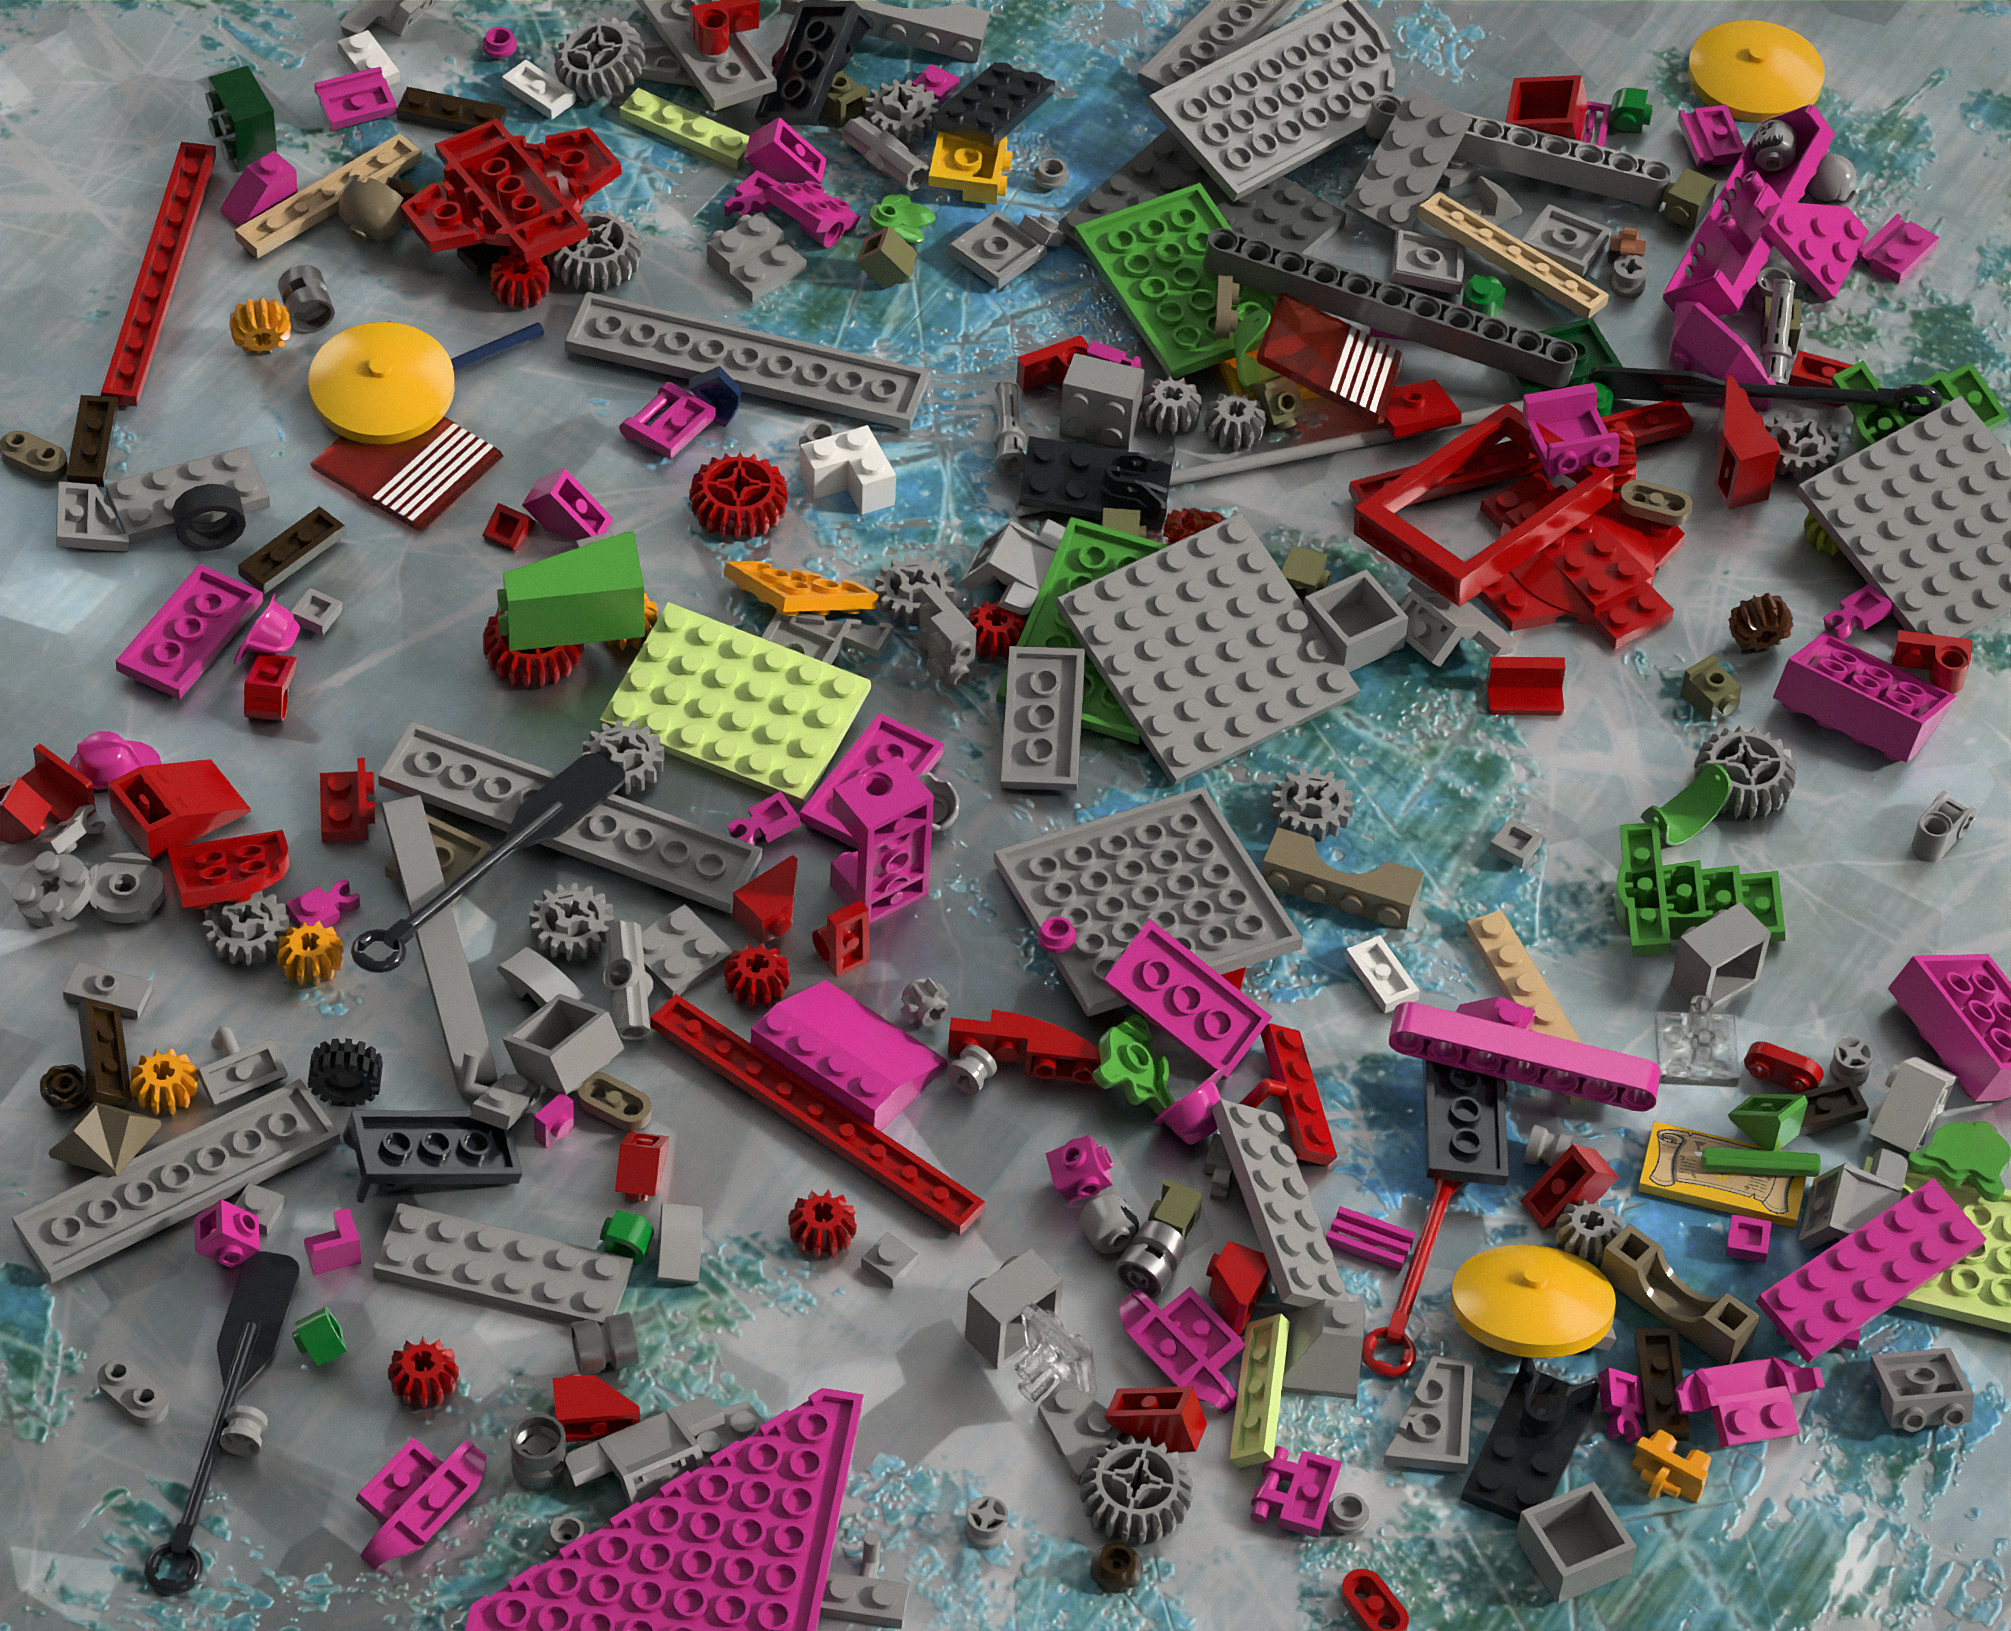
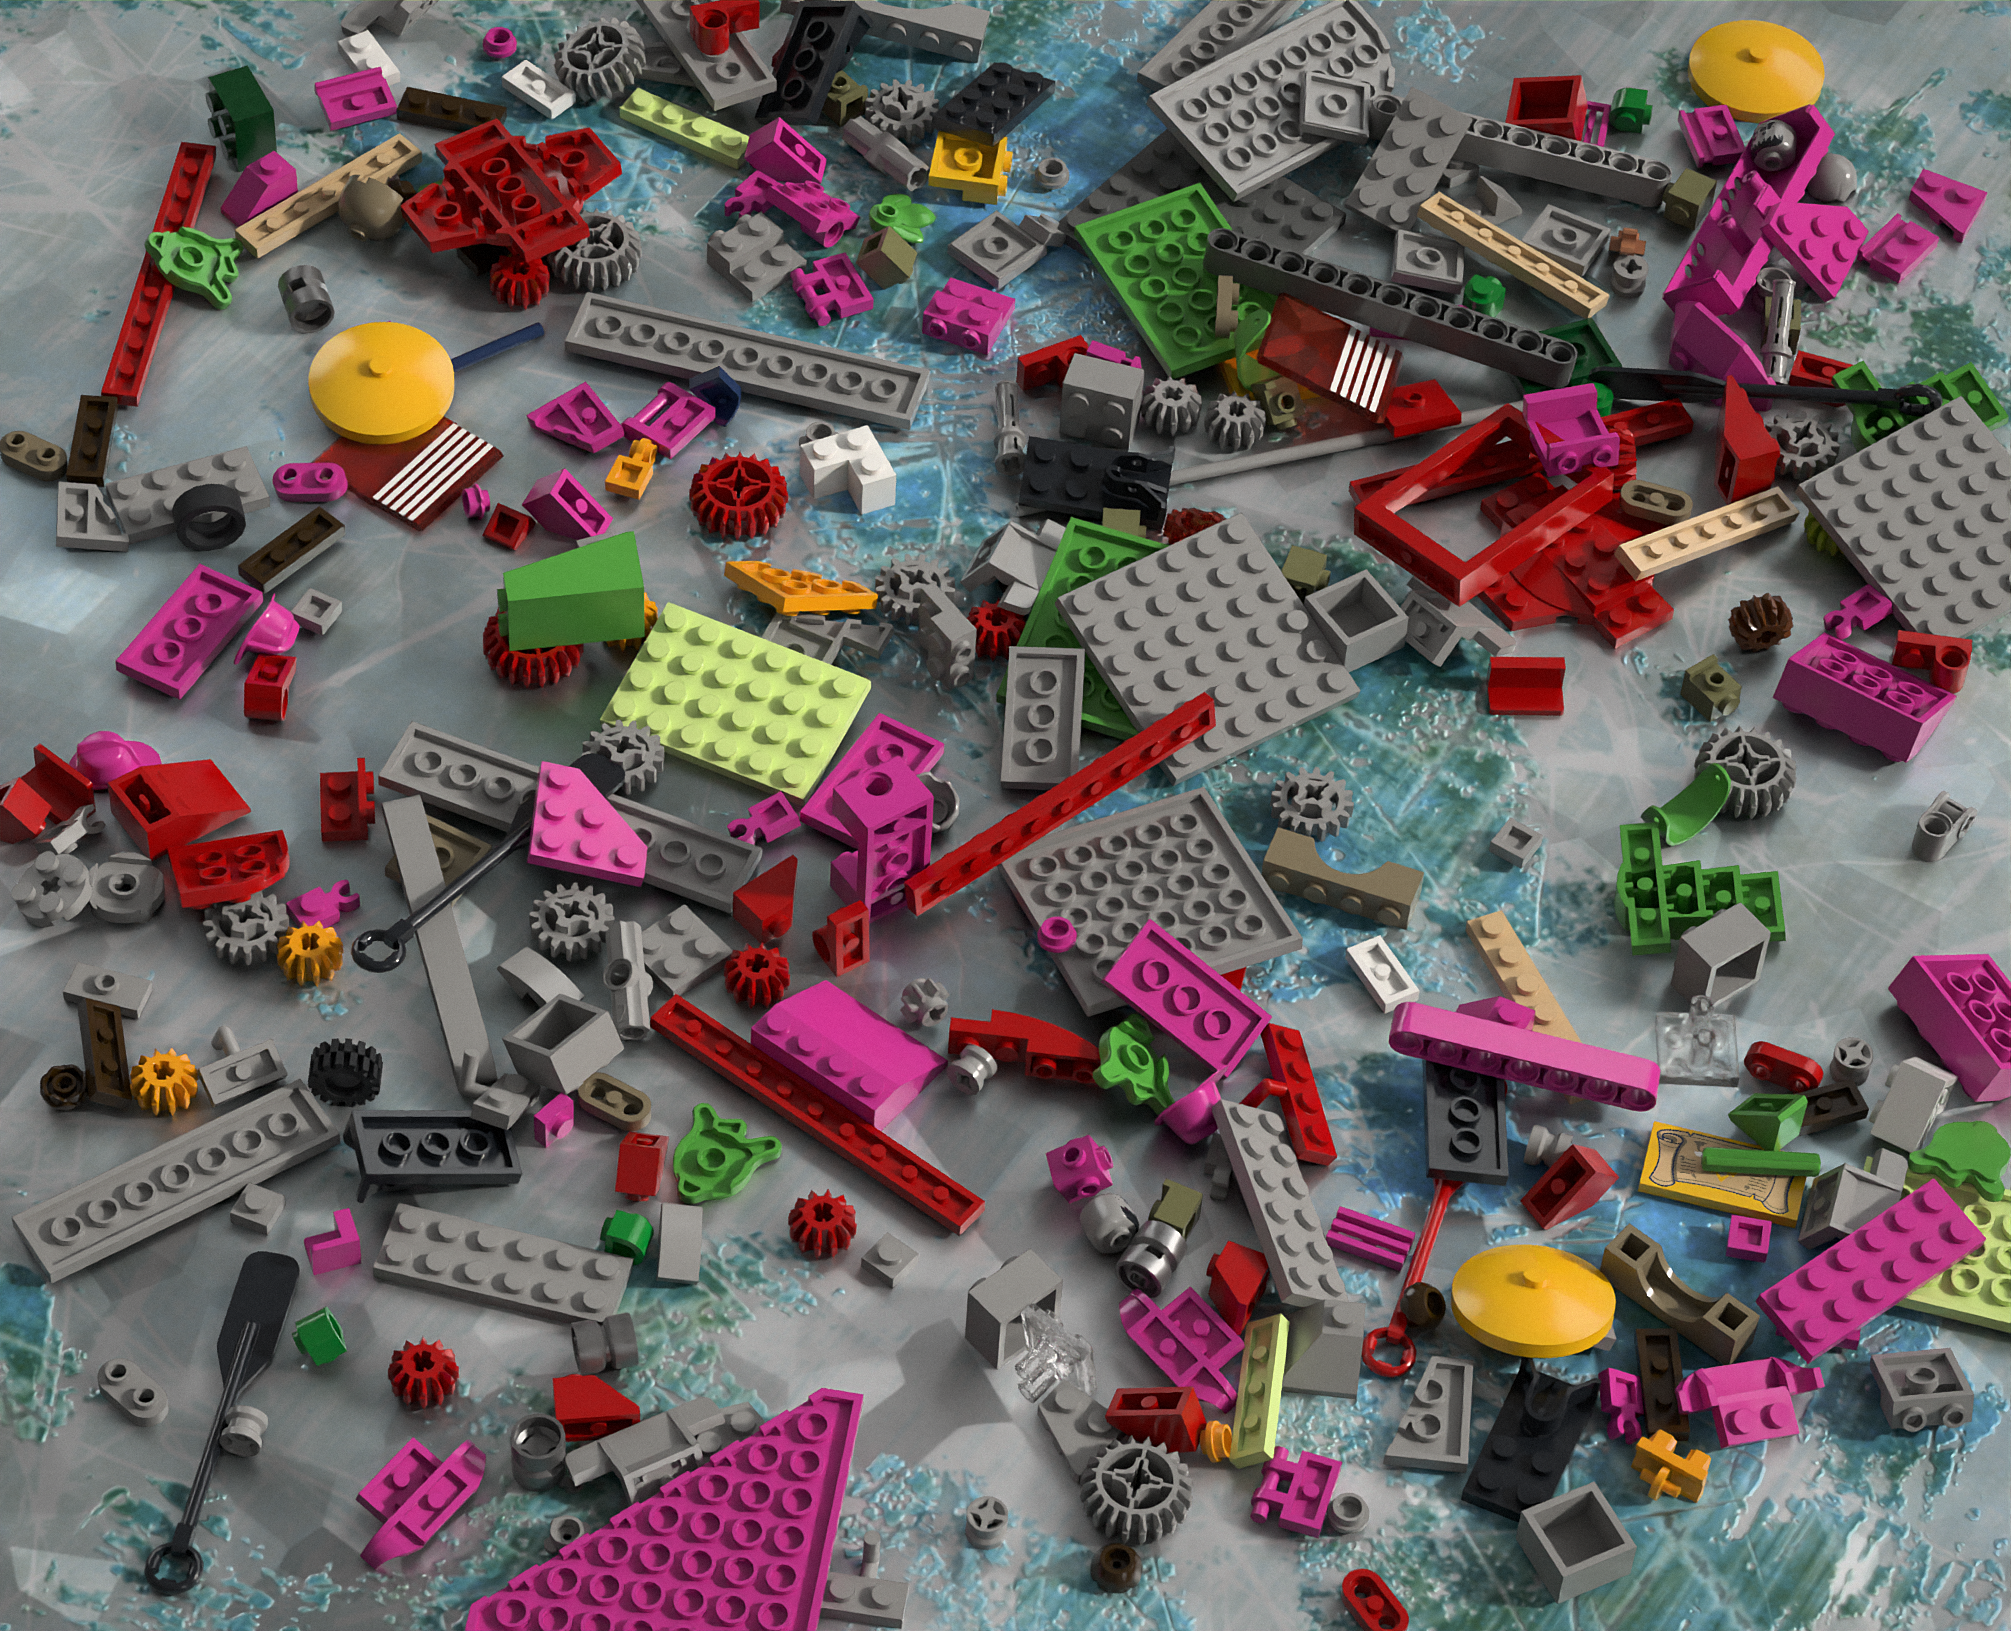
(105, 1138): dark tan slope -> none
(197, 262): none -> bright green tile
(226, 1234): dark pink brick -> none
(260, 325): light orange gear -> none
(308, 482): none -> dark pink plate
(475, 502): none -> dark pink plate
(578, 419): none -> dark pink wing
(580, 829): none -> dark pink plate
(632, 474): none -> light orange plate
(717, 1158): none -> bright green tile
(841, 284): none -> dark pink plate
(939, 81): dark pink plate -> none
(967, 315): none -> dark pink plate
(1059, 804): none -> red plate
(1216, 1441): none -> light orange plate
(1334, 107): none -> light grey plate
(1423, 1306): none -> dark brown plate
(1587, 1229): light grey gear -> none
(1706, 533): none -> tan plate
(1948, 201): none -> dark pink wing

